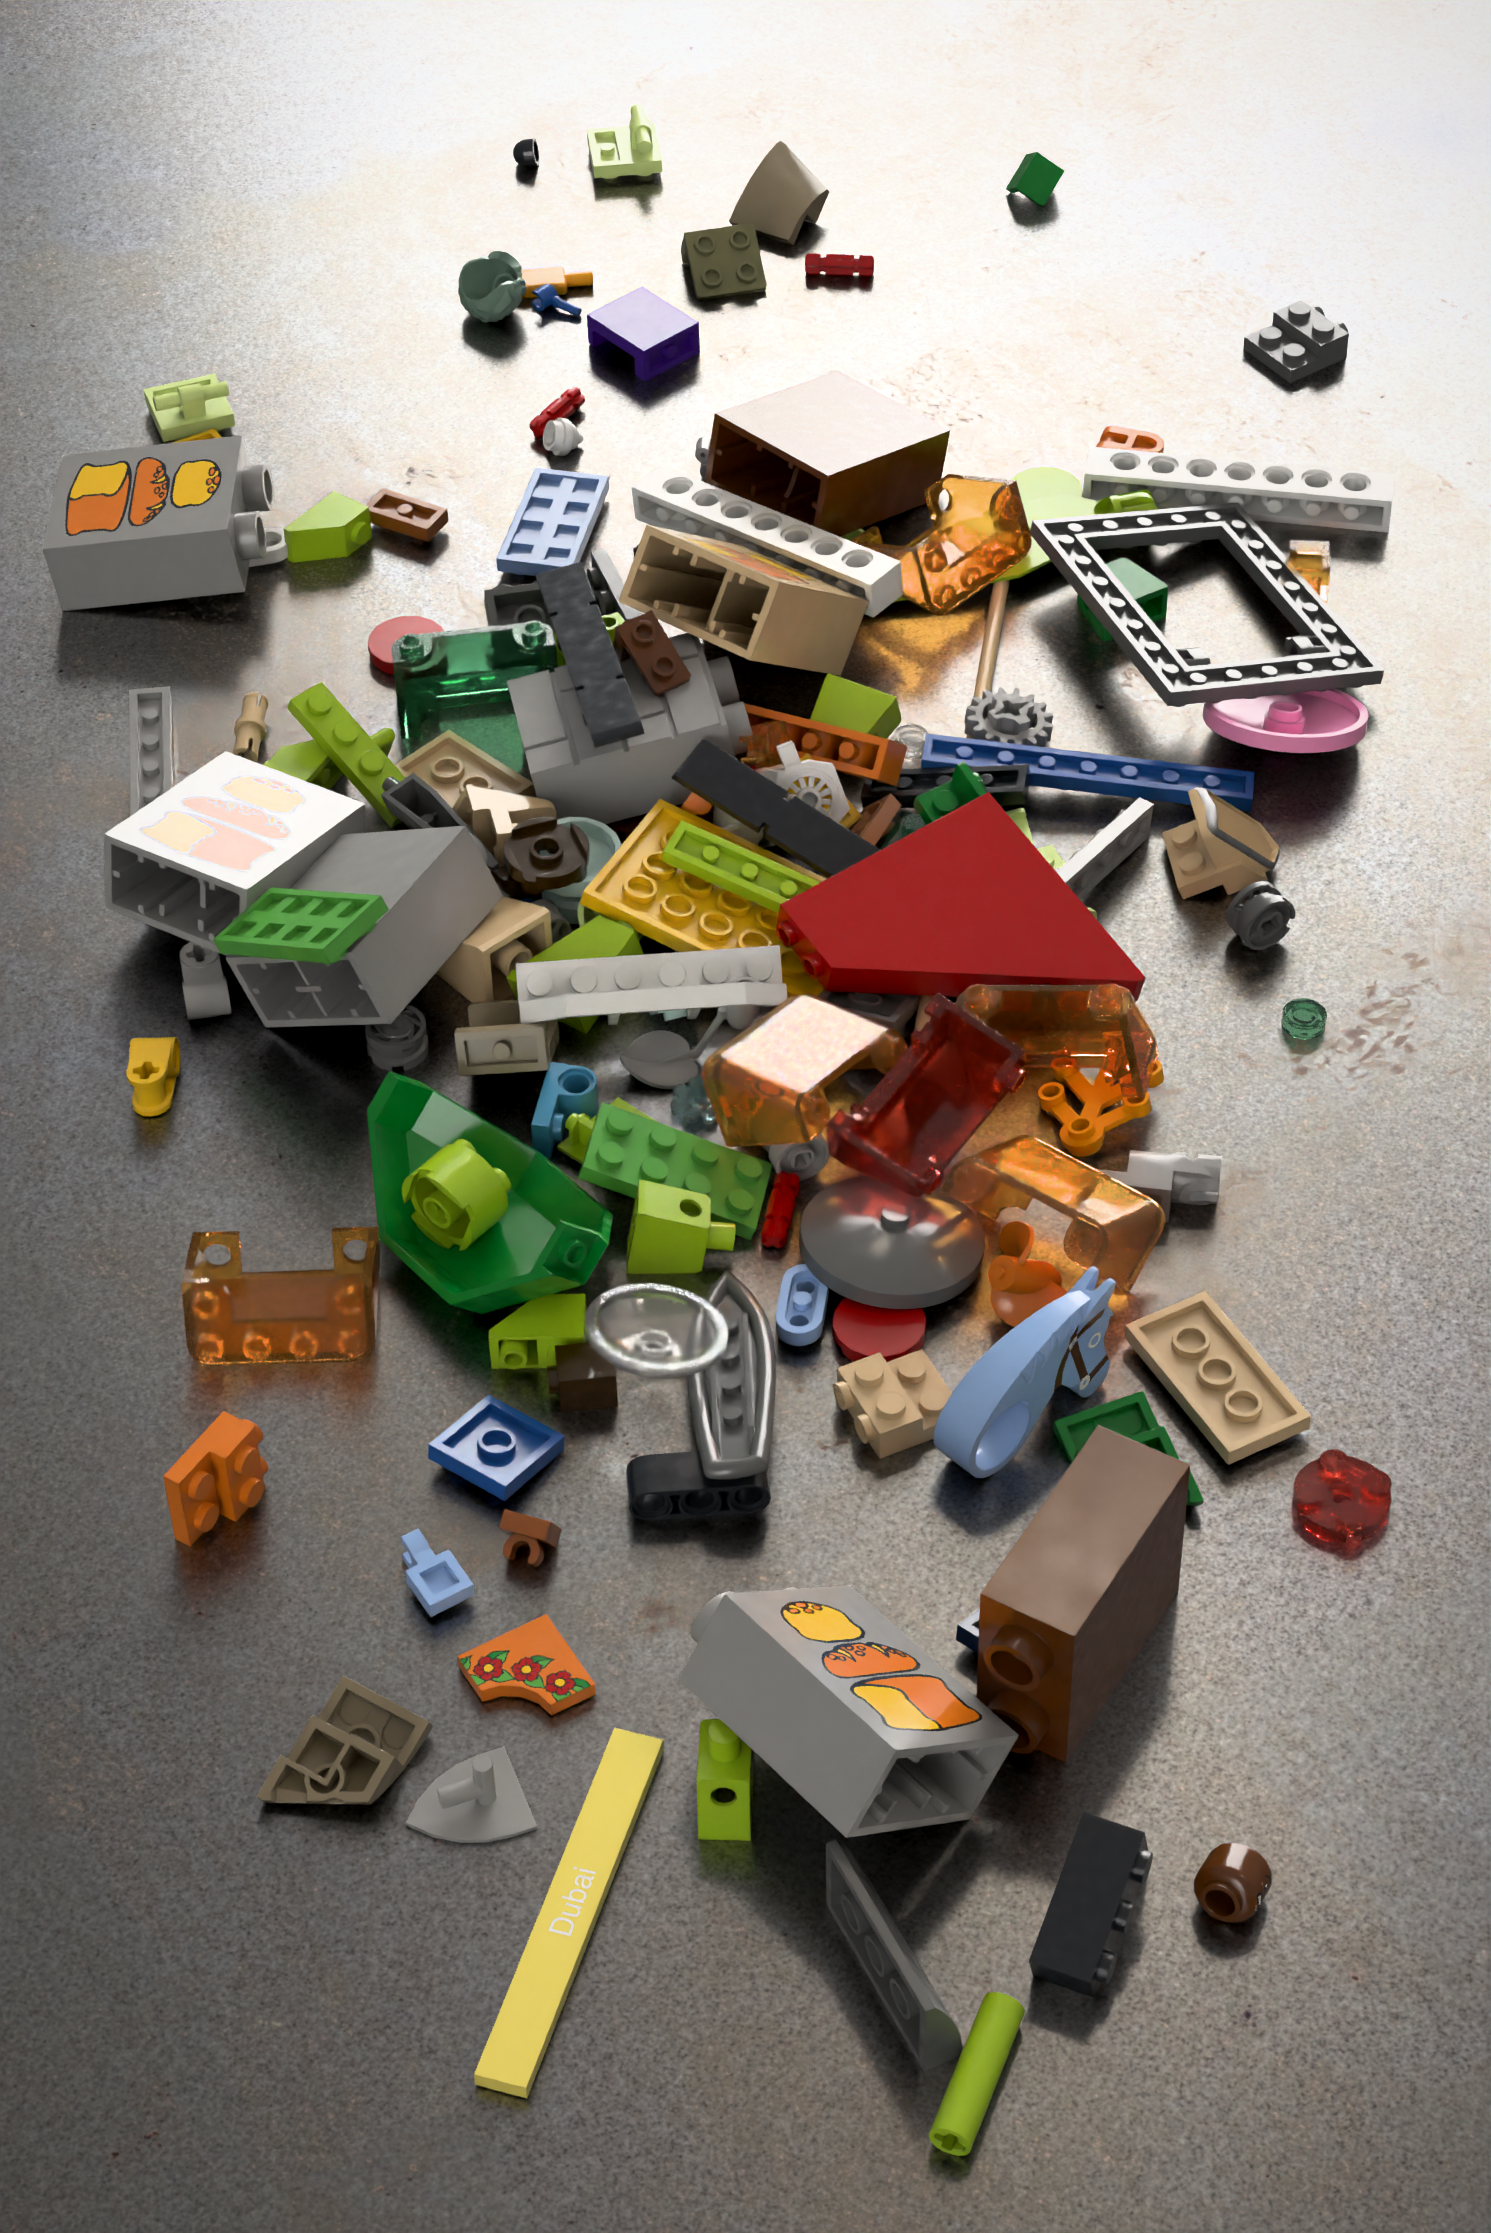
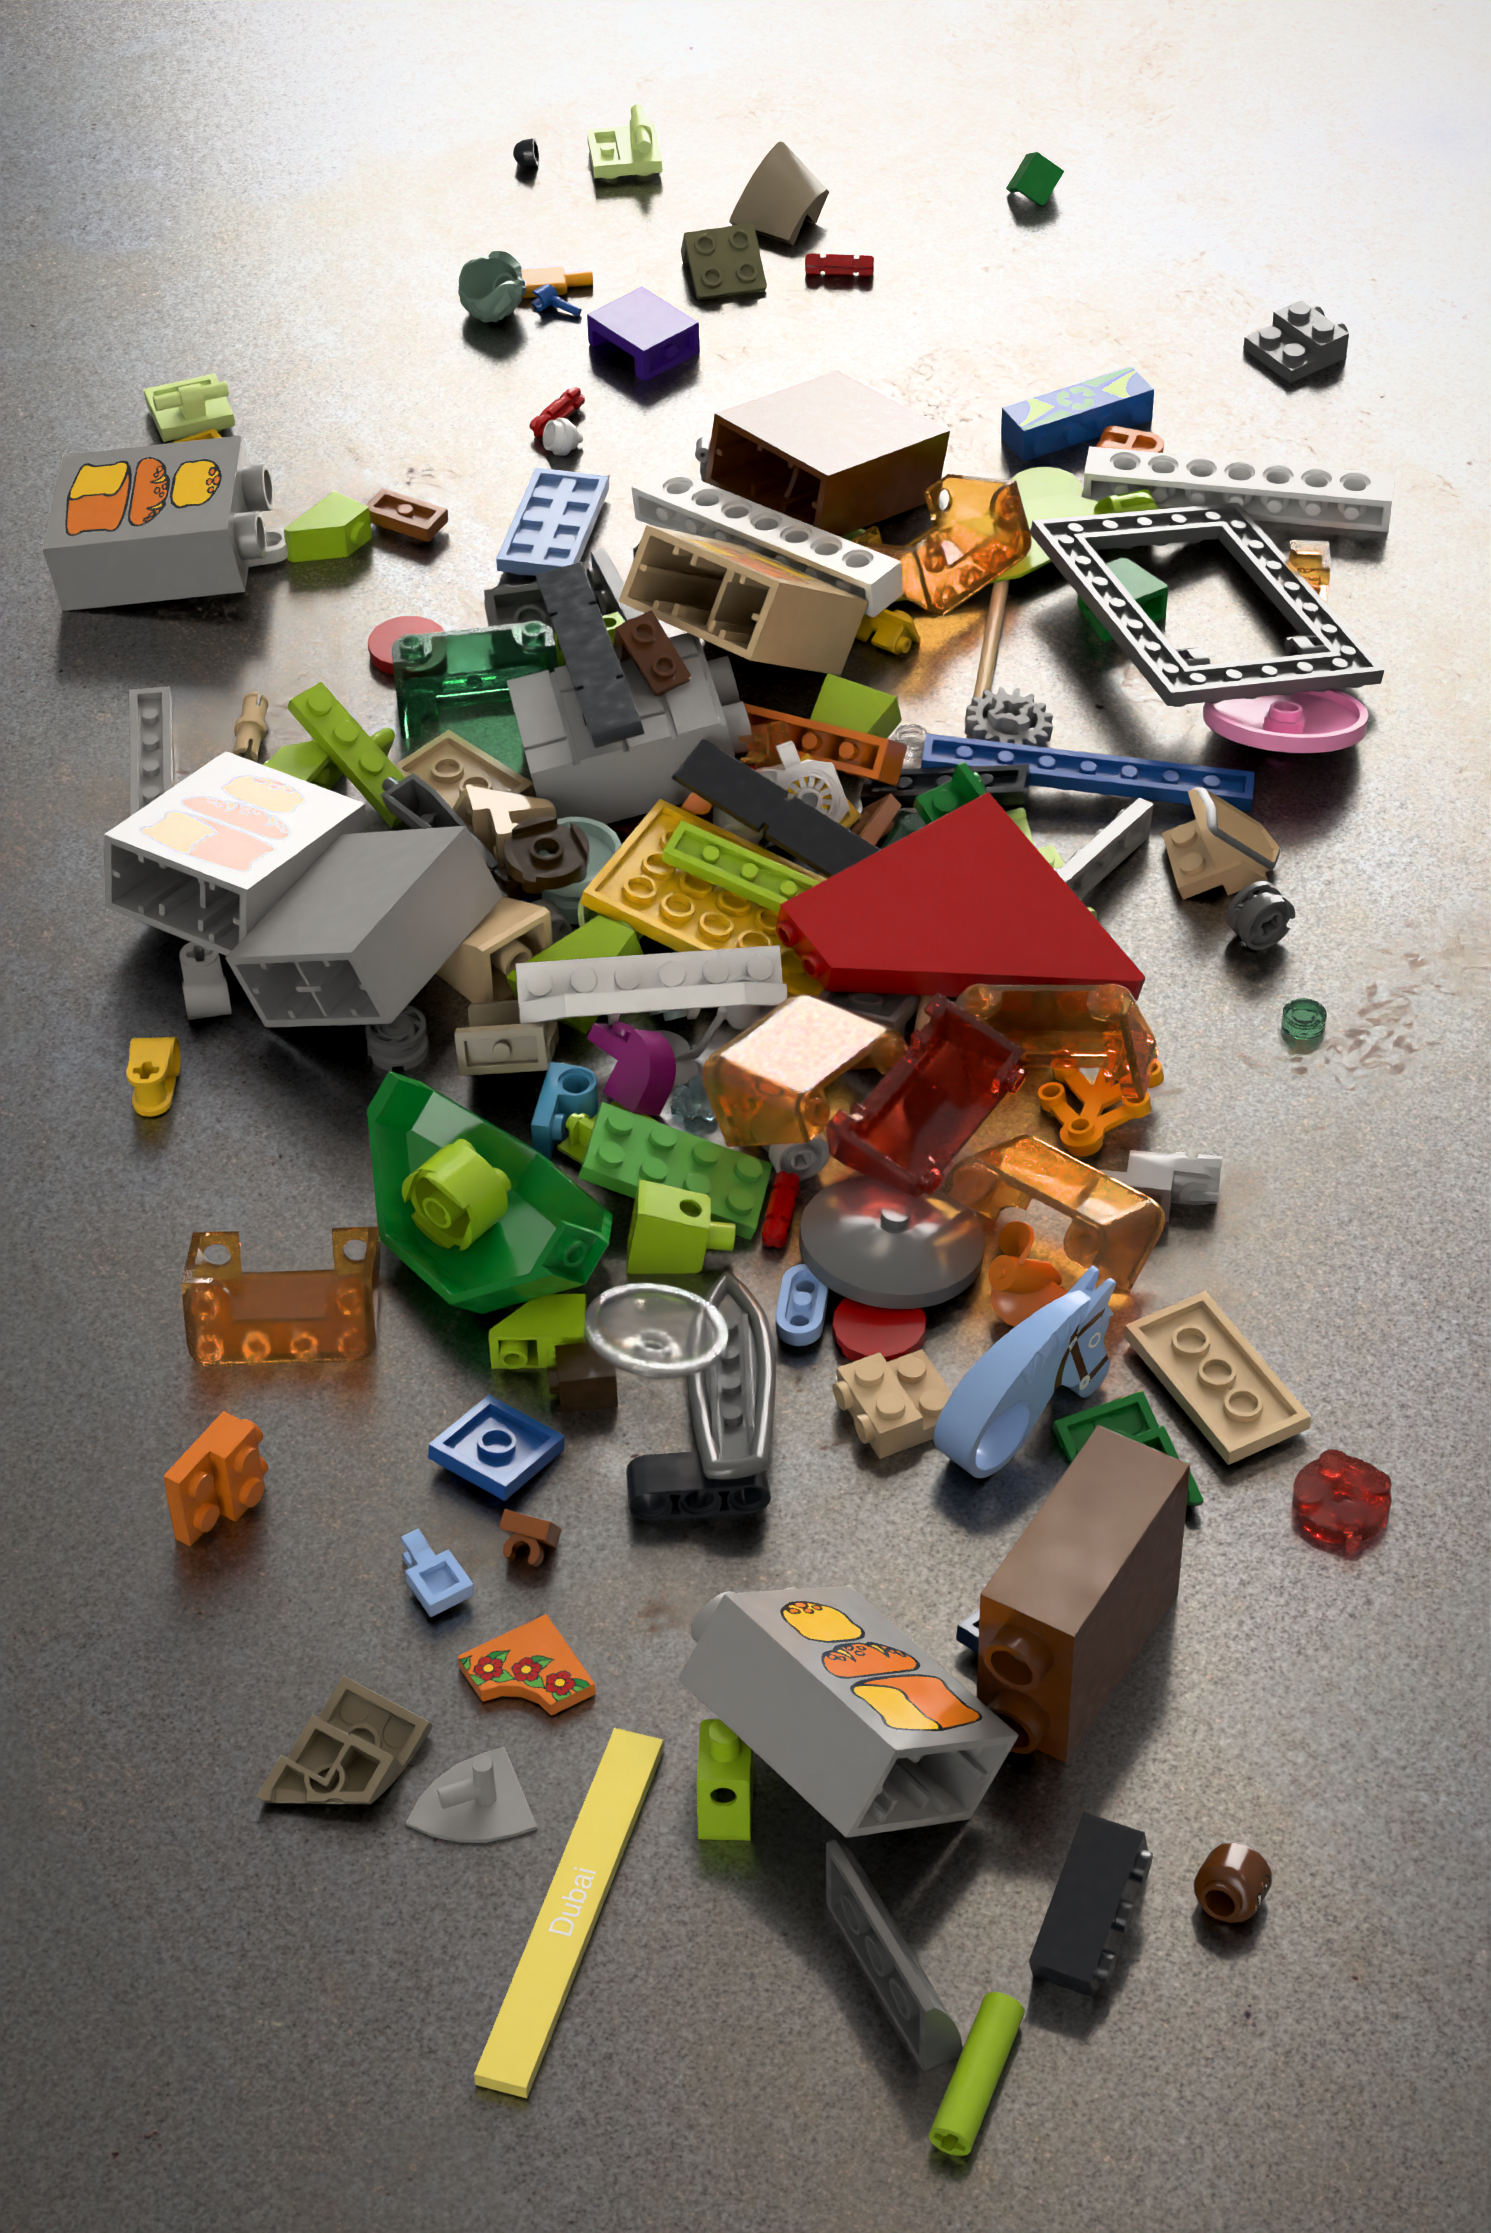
(301, 925): bright green plate -> none
(643, 1068): none -> magenta brick
(892, 629): none -> yellow hinge
(1076, 413): none -> blue brick

